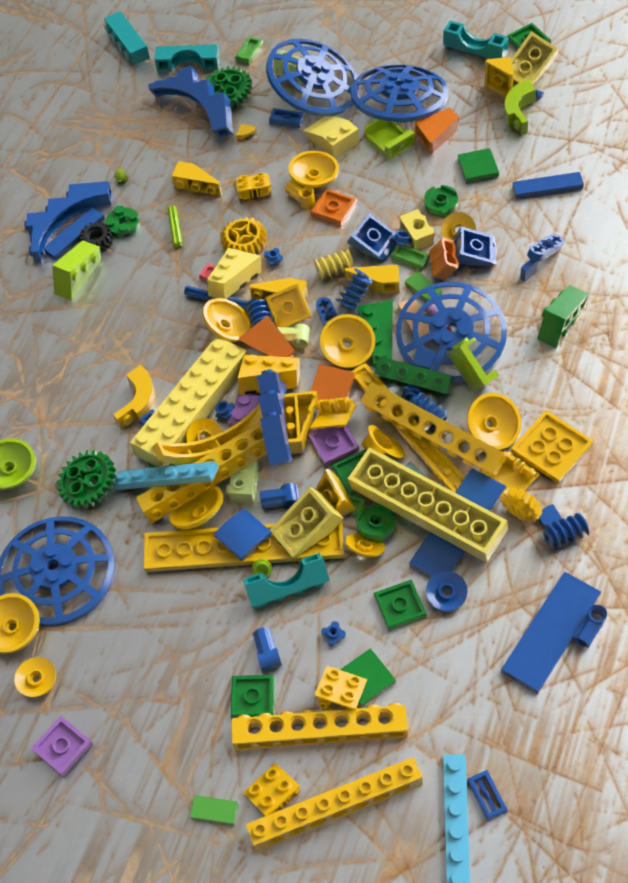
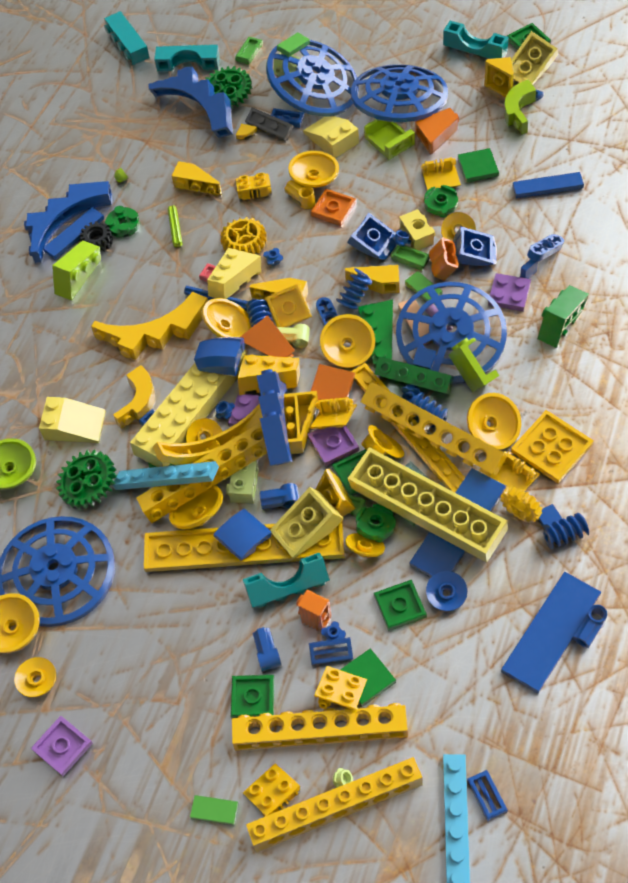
(71, 421): none -> light yellow slope
(156, 333): none -> yellow arch
(220, 355): none -> blue slope
(262, 566): lime plate -> none
(269, 123): none -> dark grey tile
(293, 44): none -> bright green tile
(314, 610): none -> orange brick
(331, 650): none -> blue tile
(333, 264): light yellow piece -> none
(342, 777): none -> yellowish green plate
(440, 173): none -> yellow hinge
(510, 291): none -> medium lavender plate

